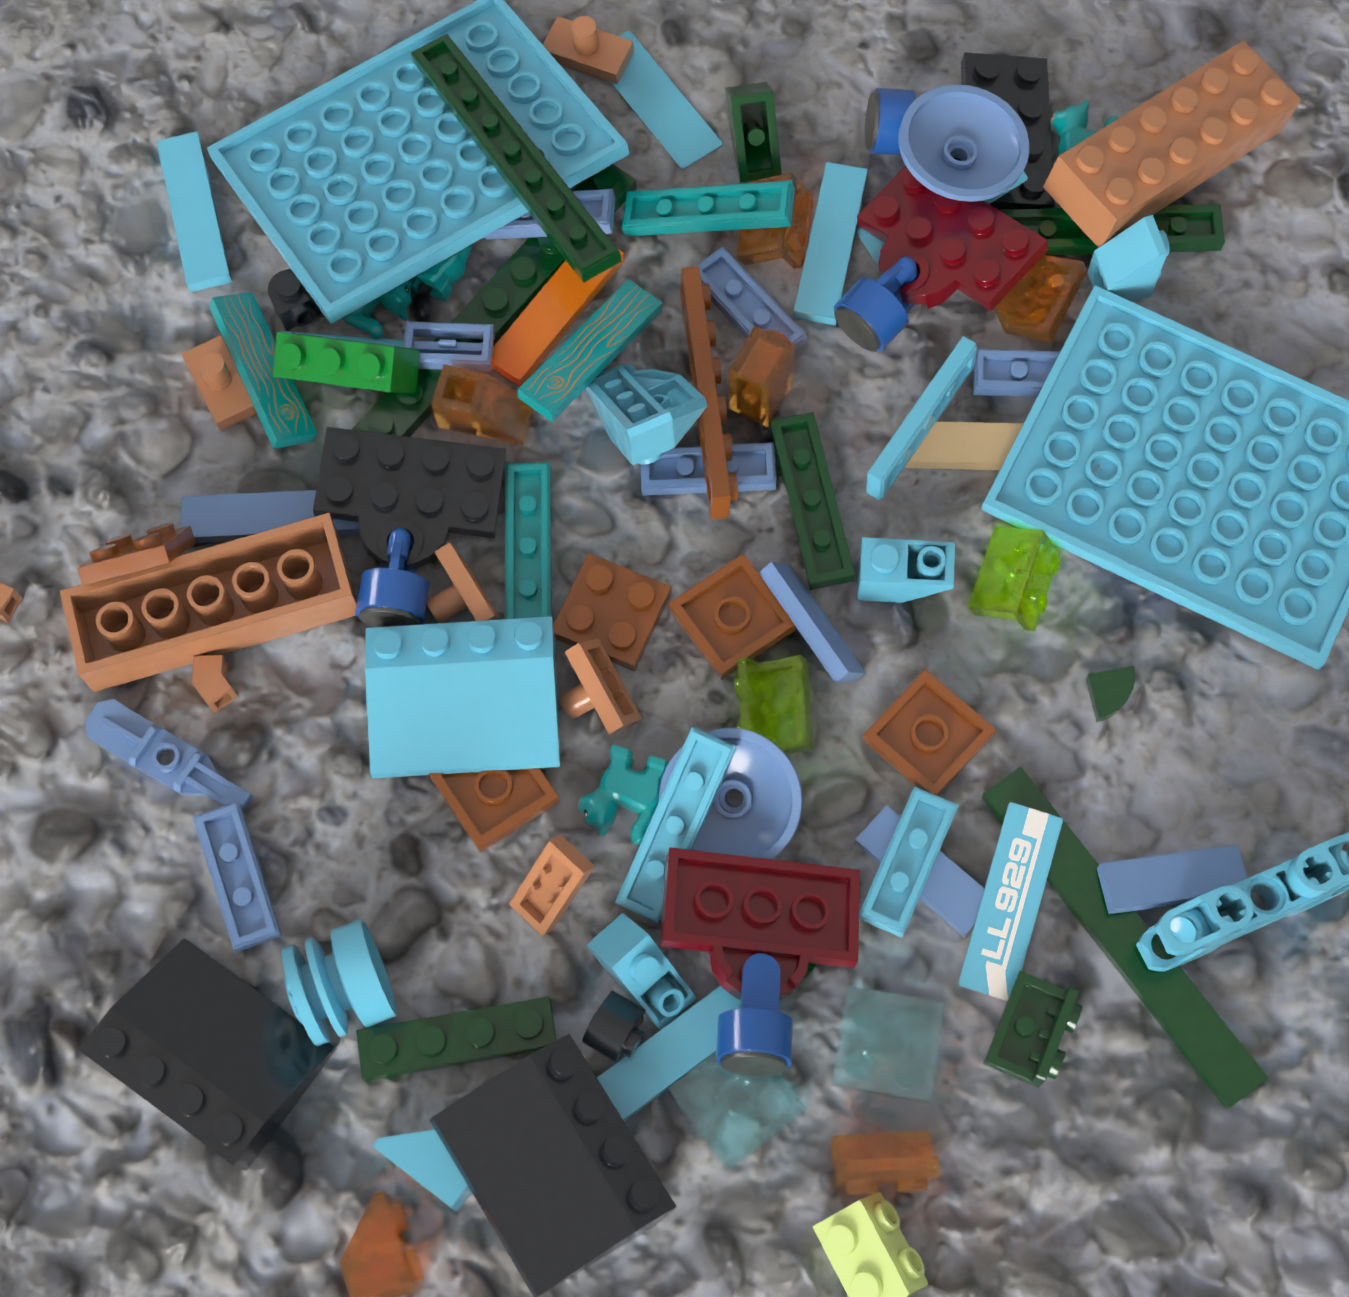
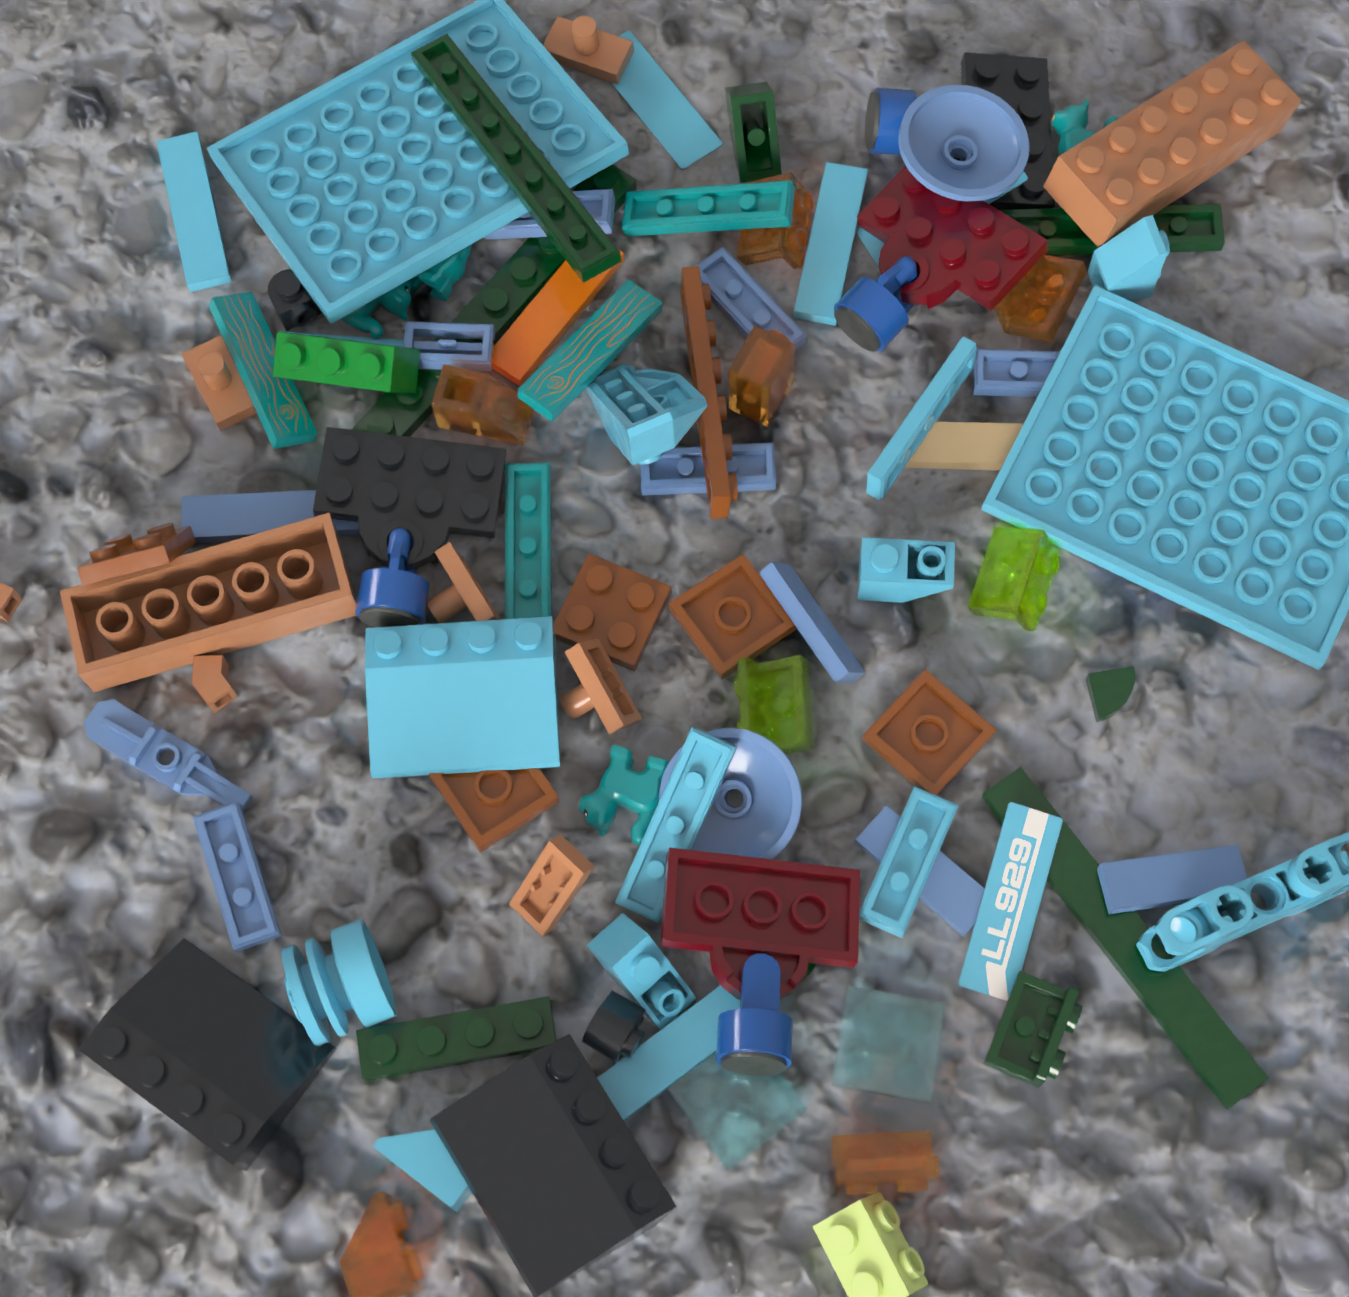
(812, 501): dark green plate -> none

